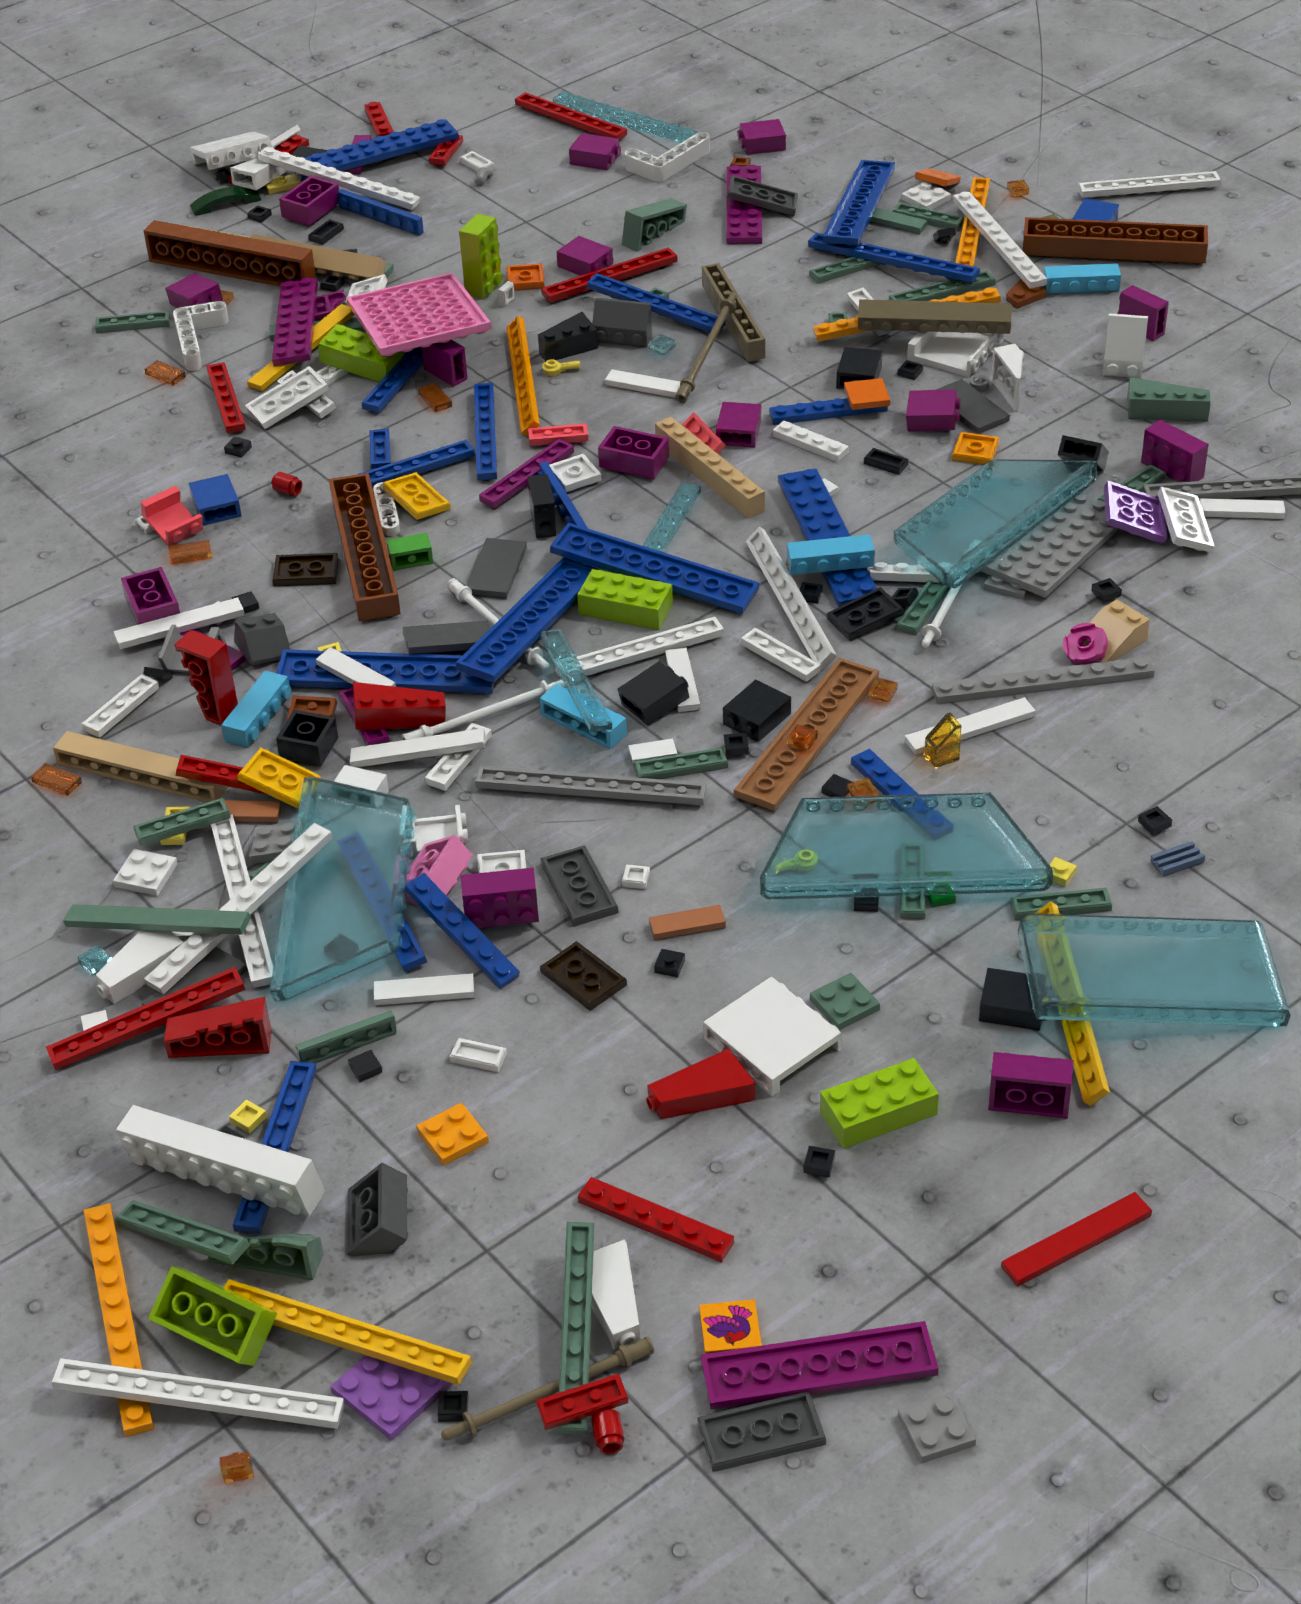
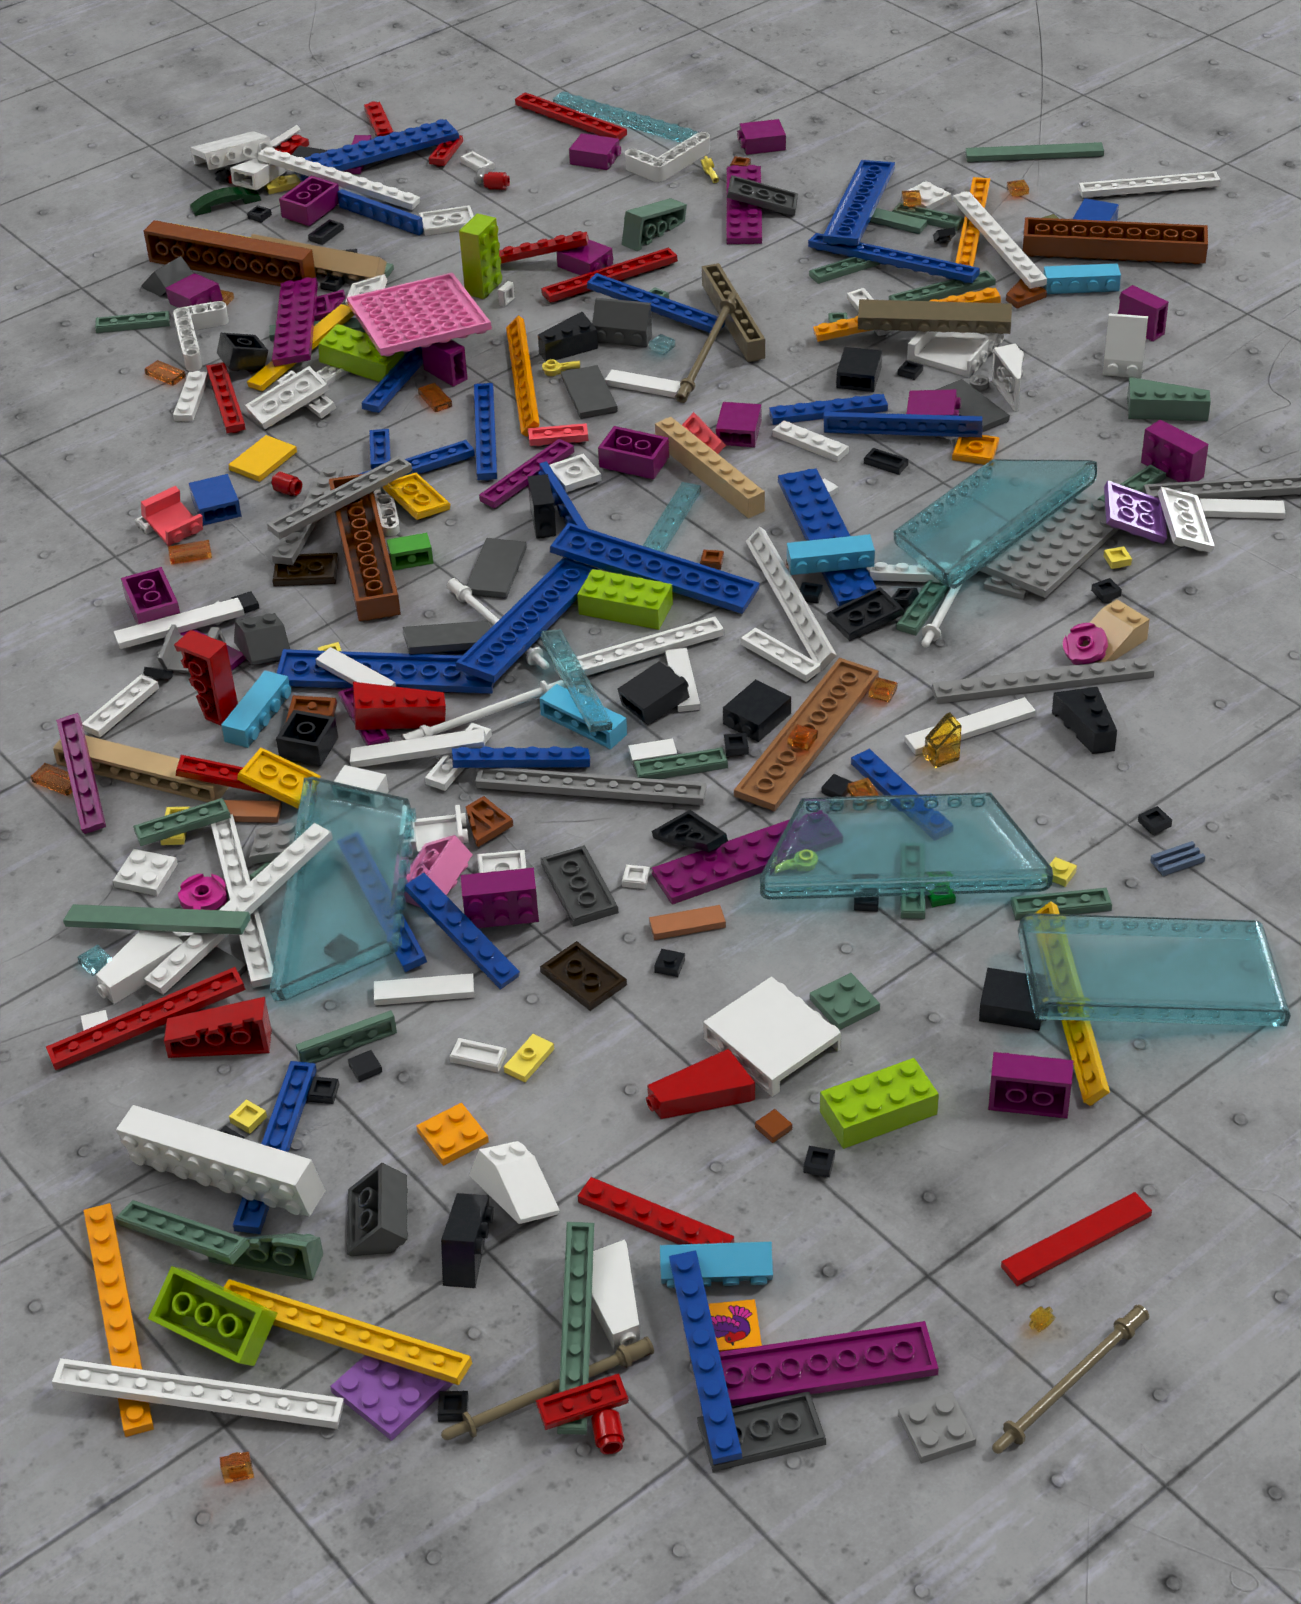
(81, 773): none -> magenta plate
(166, 276): none -> dark grey slope
(190, 396): none -> white plate
(213, 887): none -> dark pink plate
(237, 447): black plate -> none
(242, 352): none -> black brick
(262, 458): none -> yellow tile
(292, 544): none -> light grey plate
(323, 1090): none -> black tile
(339, 497): none -> light grey plate
(445, 220): none -> white tile
(465, 1239): none -> black wedge
(486, 820): none -> dark orange wing
(496, 180): none -> red brick
(514, 1181): none -> white slope
(520, 757): none -> blue plate
(526, 276): orange tile -> none
(529, 1058): none -> light yellow plate
(543, 247): none -> red plate
(589, 391): none -> dark grey tile
(692, 832): none -> black wing
(705, 1358): none -> blue plate
(707, 165): none -> light yellow plate
(712, 558): none -> dark orange tile
(715, 869): none -> magenta plate
(724, 1262): none -> medium azure brick
(773, 1125): none -> dark orange tile
(867, 394): orange tile -> none
(903, 424): none -> blue plate
(911, 198): none -> clear orange plate
(937, 177): orange tile -> none
(1029, 152): none -> sand green tile
(1041, 1318): none -> clear yellow plate
(1081, 449): black brick -> none
(1088, 717): none -> black wedge
(1117, 557): none -> light yellow plate
(1123, 1329): none -> dark tan bar

